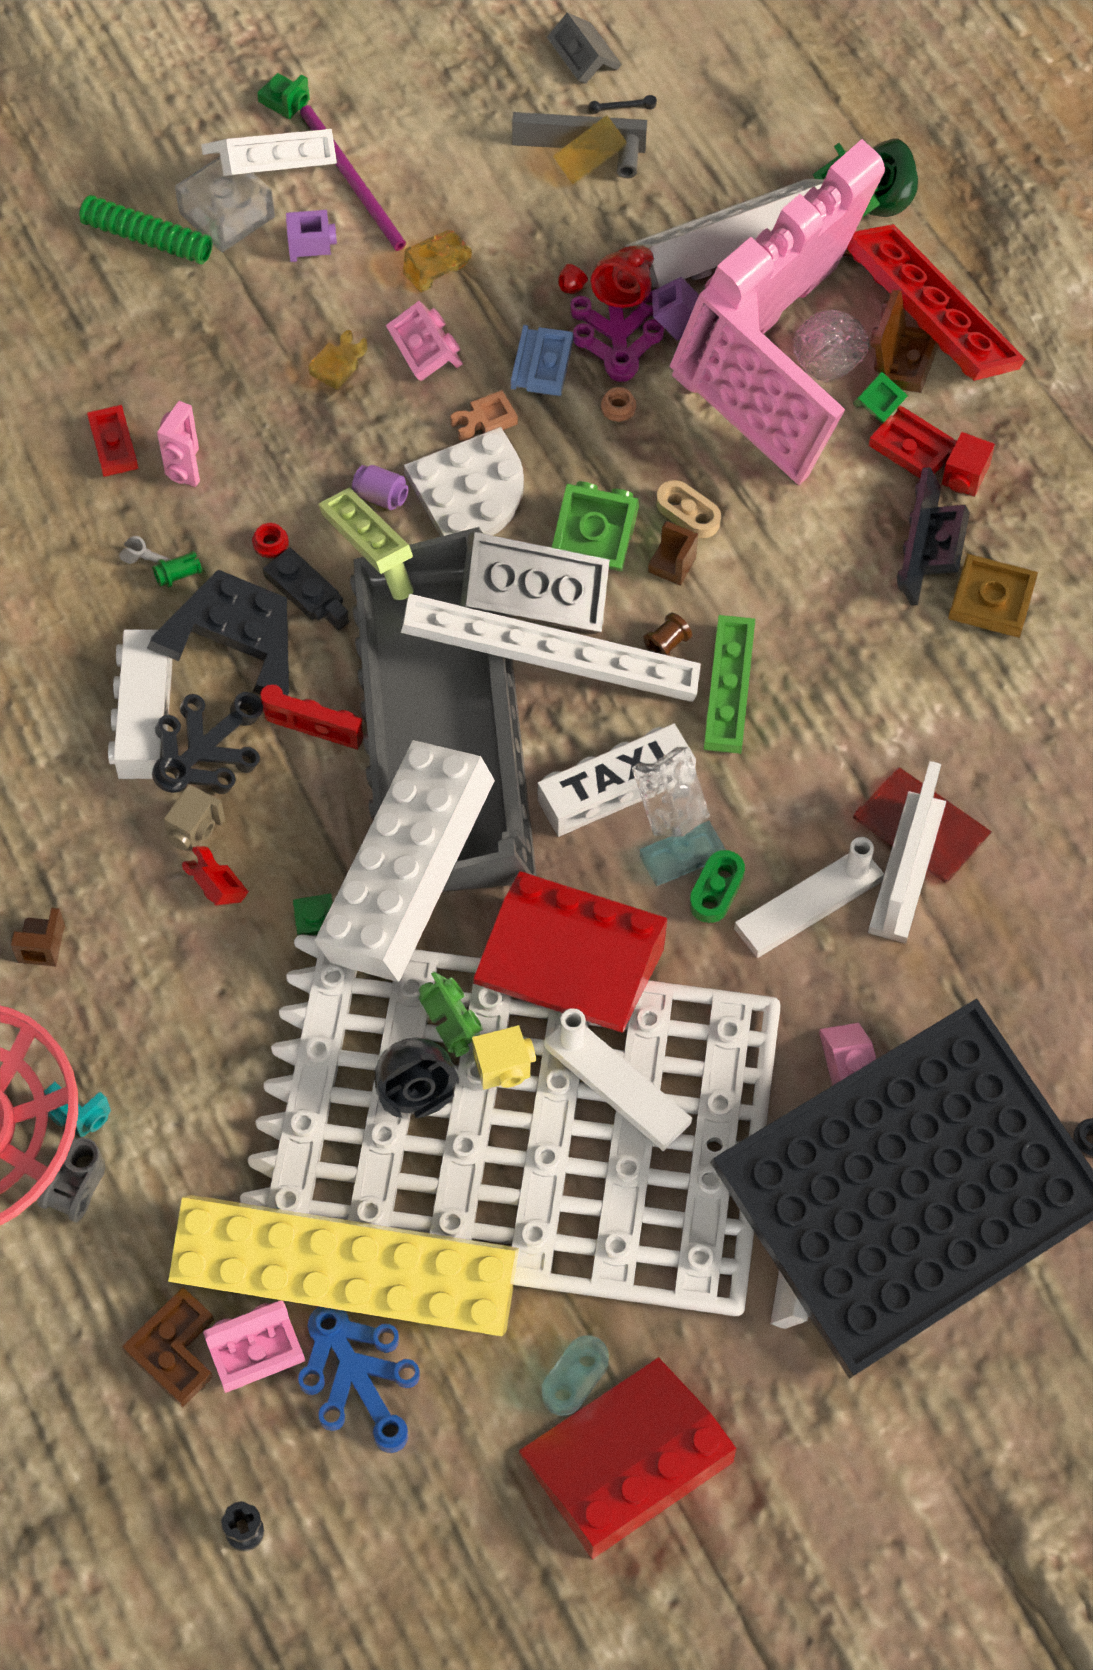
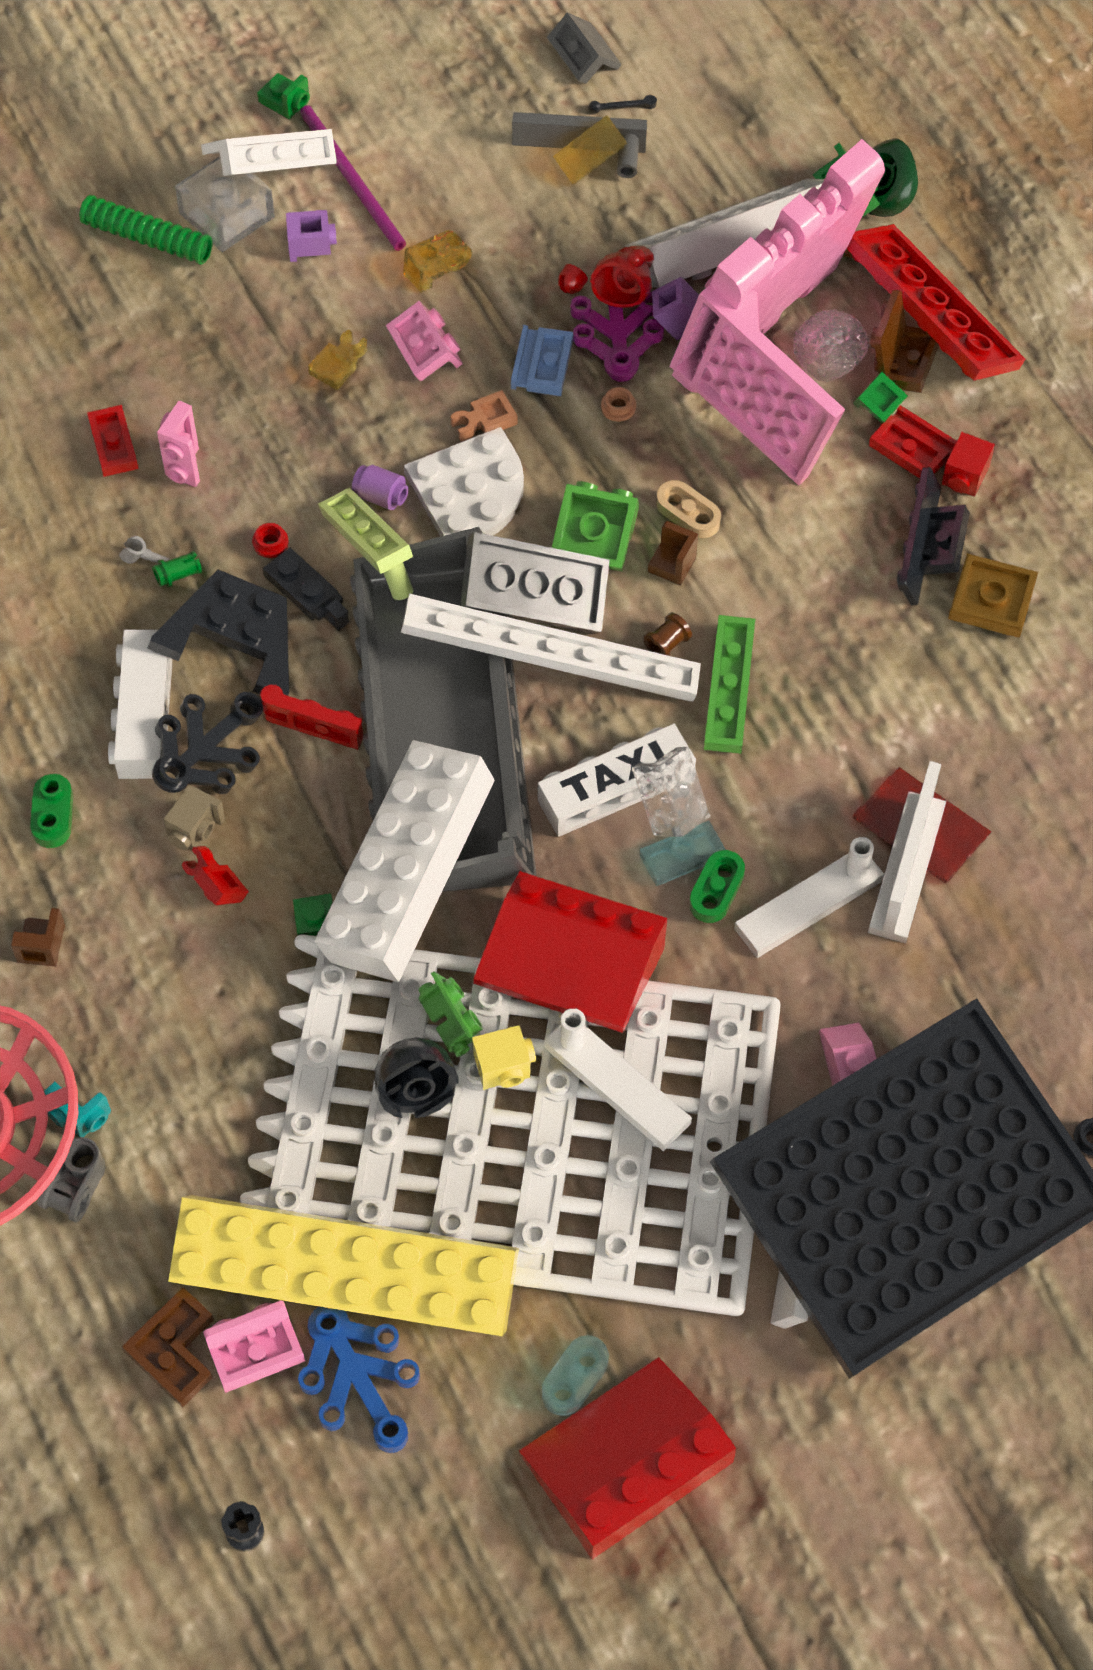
(51, 807): none -> green plate

